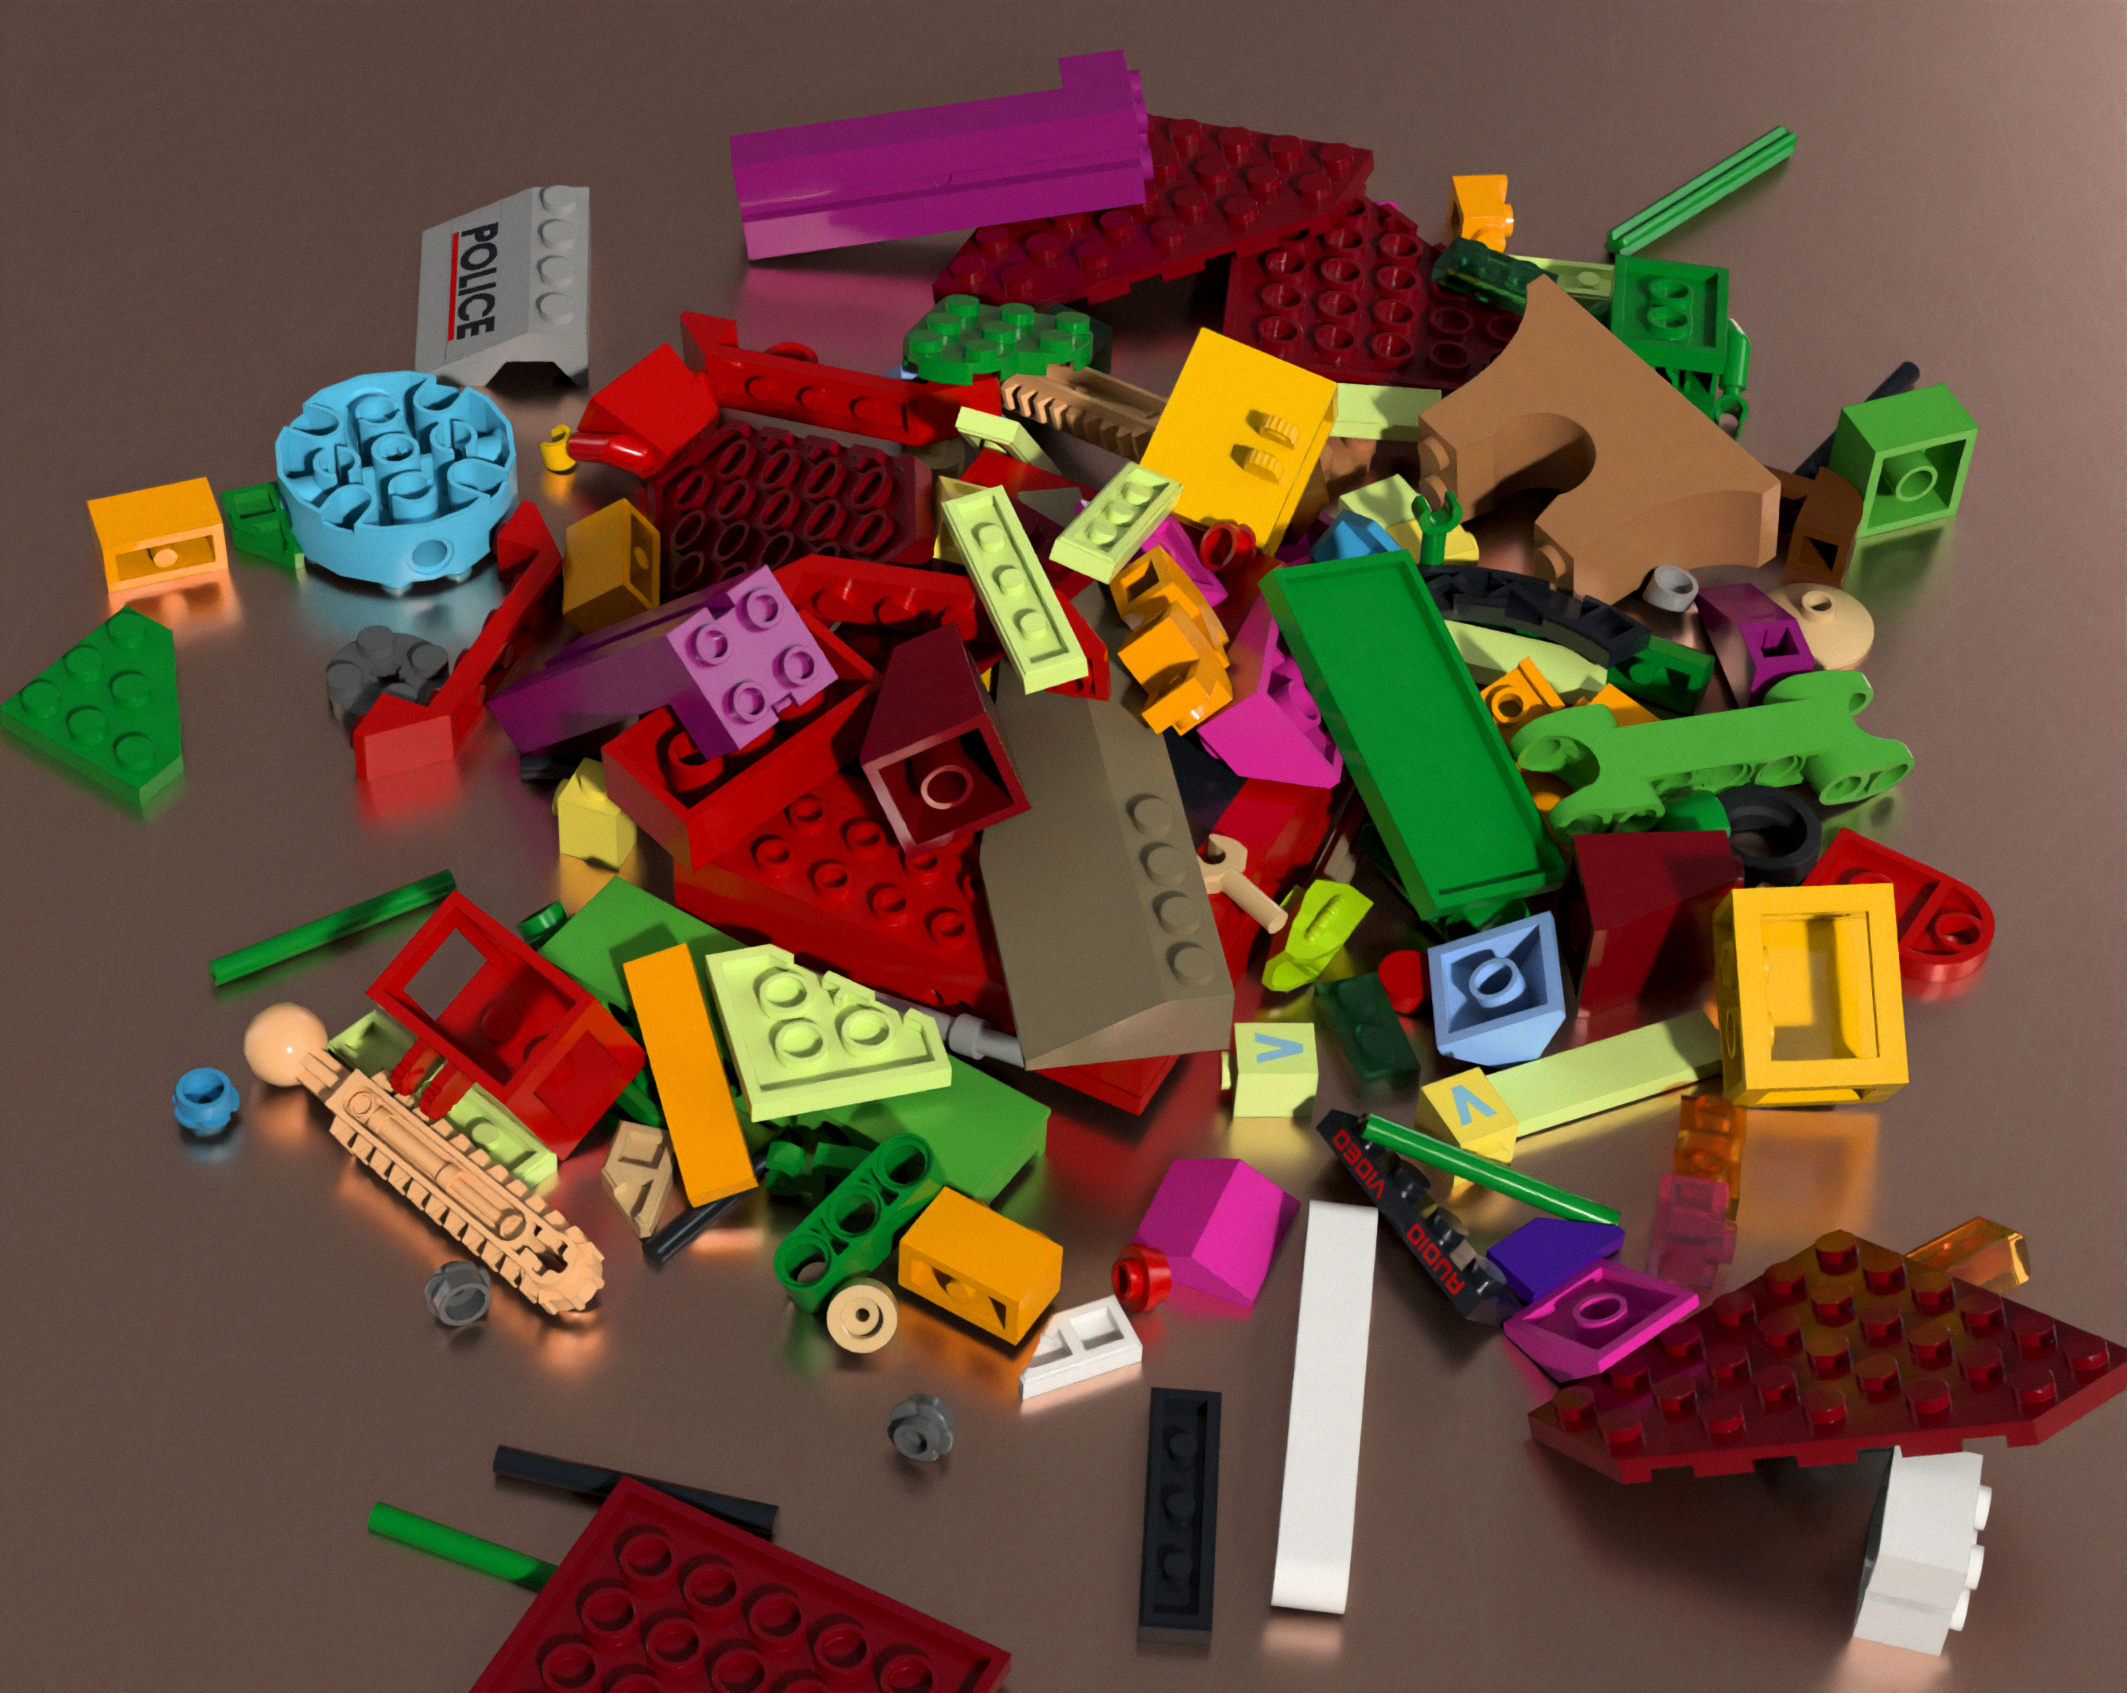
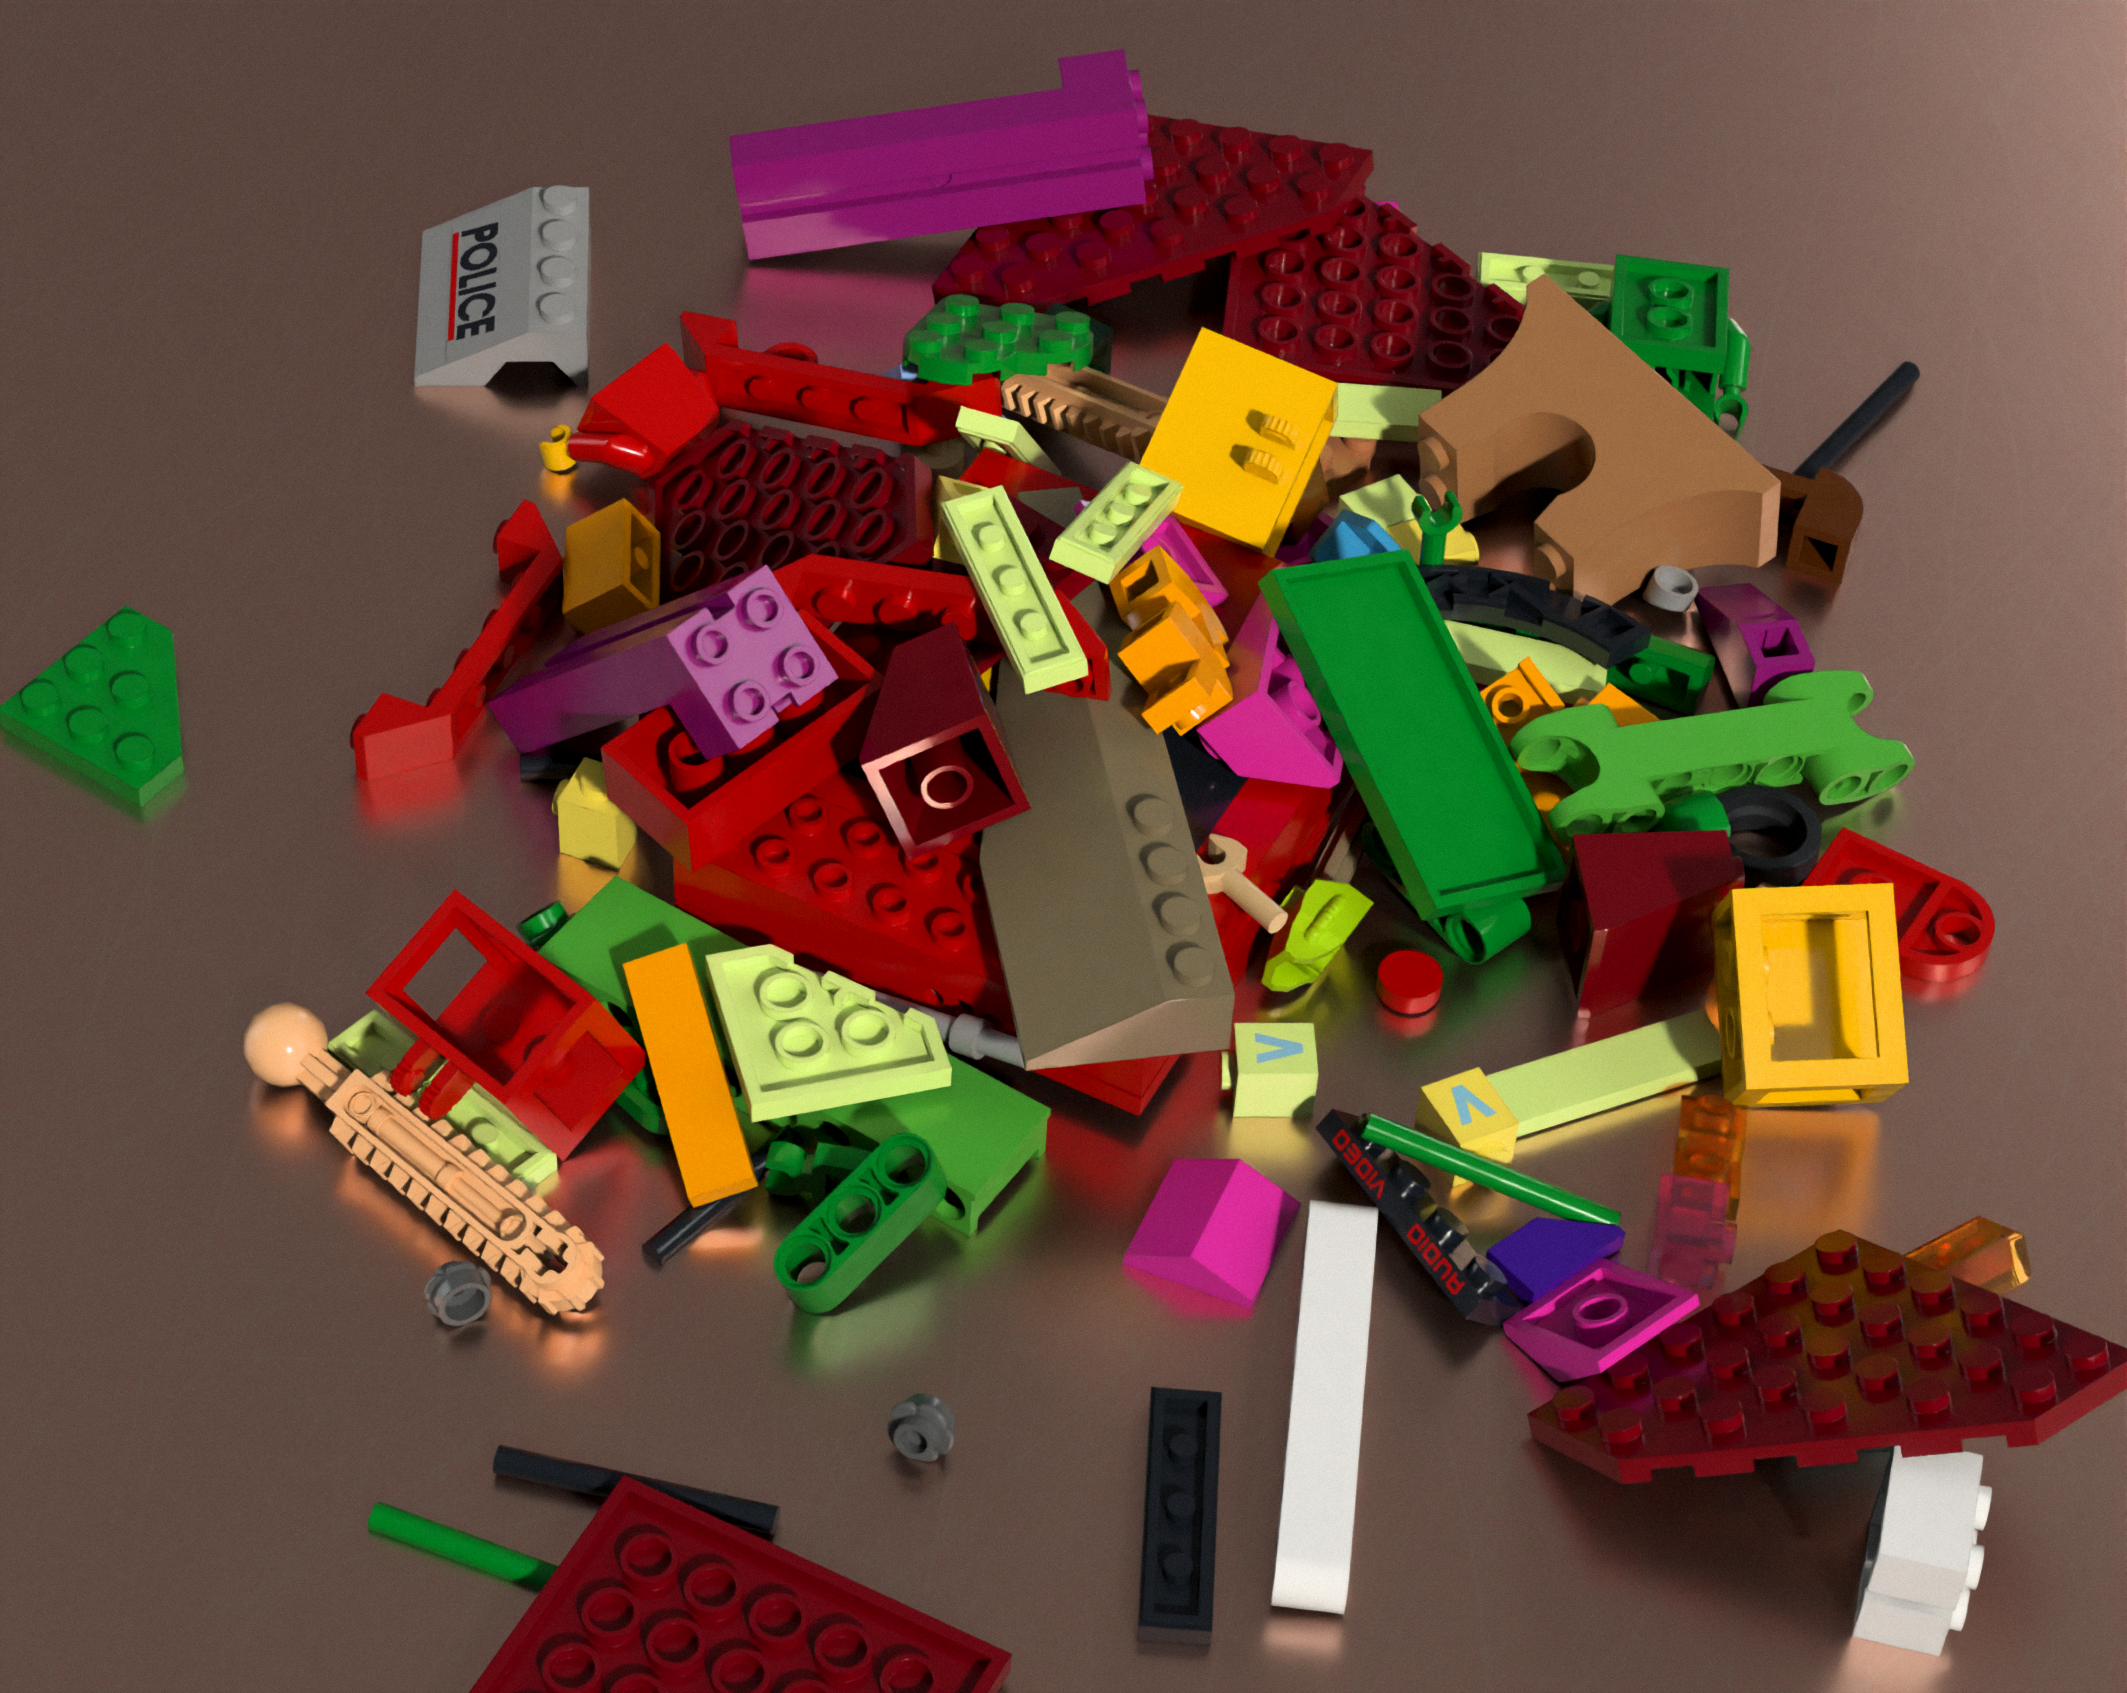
(157, 534): light orange brick -> none
(204, 1099): dark azure plate -> none
(260, 524): green tile -> none
(331, 927): green piece -> none
(380, 657): dark grey plate -> none
(397, 477): medium azure brick -> none
(640, 1174): tan tile -> none
(857, 1328): tan tile -> none
(980, 1265): light orange brick -> none
(1080, 1346): white tile -> none
(1141, 1277): red plate -> none
(1228, 550): red plate -> none
(1366, 1035): clear green plate -> none
(1479, 211): light orange brick -> none
(1487, 274): clear green plate -> none
(1498, 993): light blue slope -> none
(1701, 192): green axle -> none
(1831, 622): tan dish -> none
(1905, 457): bright green brick -> none

